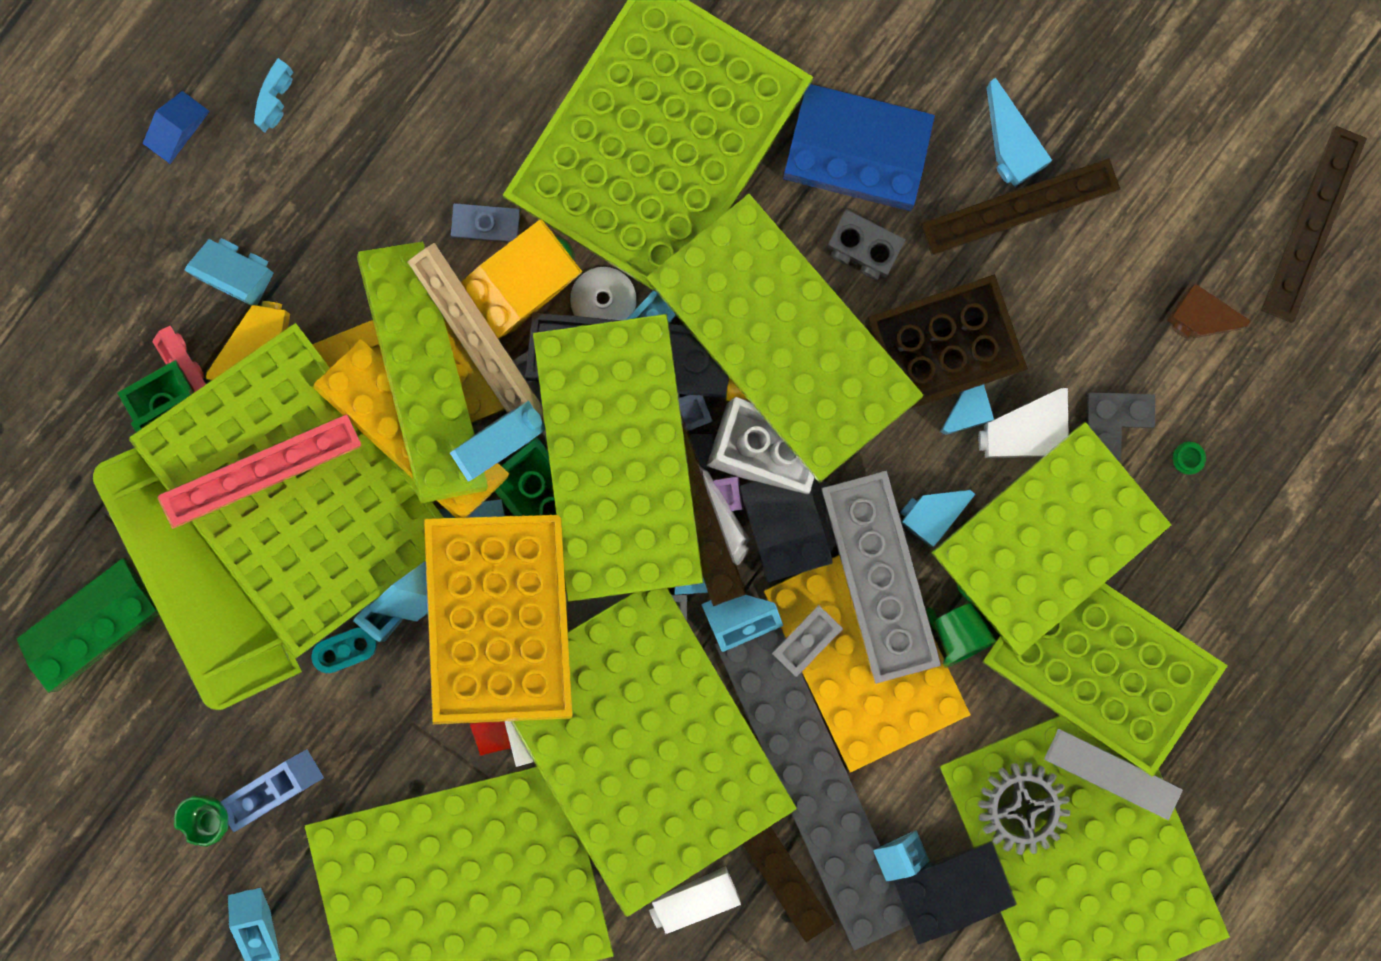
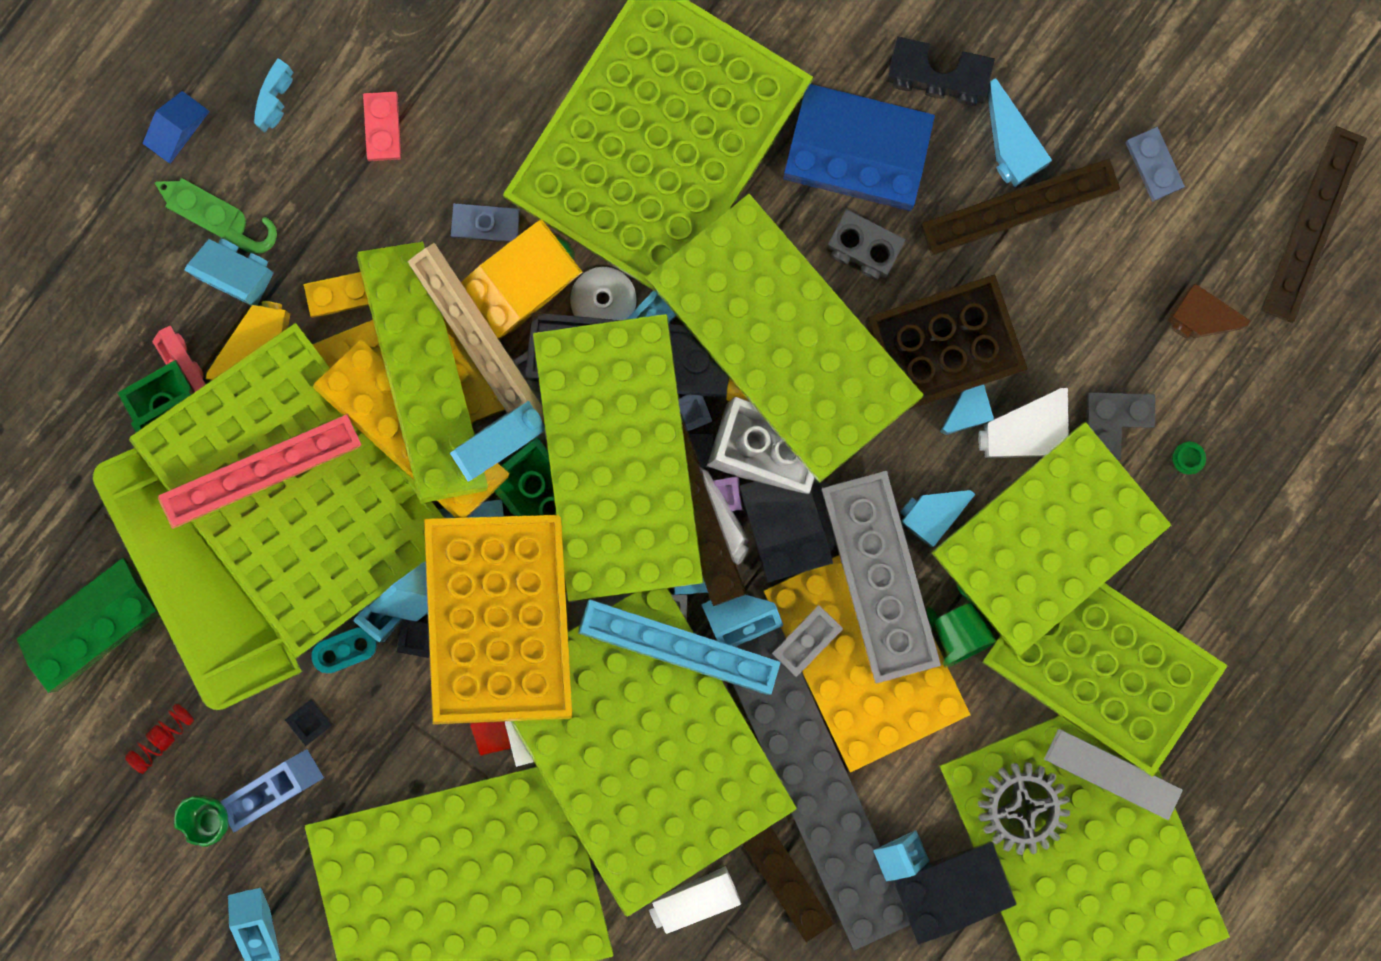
(160, 738): none -> red piece
(213, 215): none -> bright green plate
(309, 722): none -> black plate
(336, 295): none -> yellow plate
(382, 126): none -> coral plate
(414, 639): none -> black plate
(679, 647): none -> medium azure plate
(911, 70): none -> black arch
(1154, 164): none -> sand blue plate

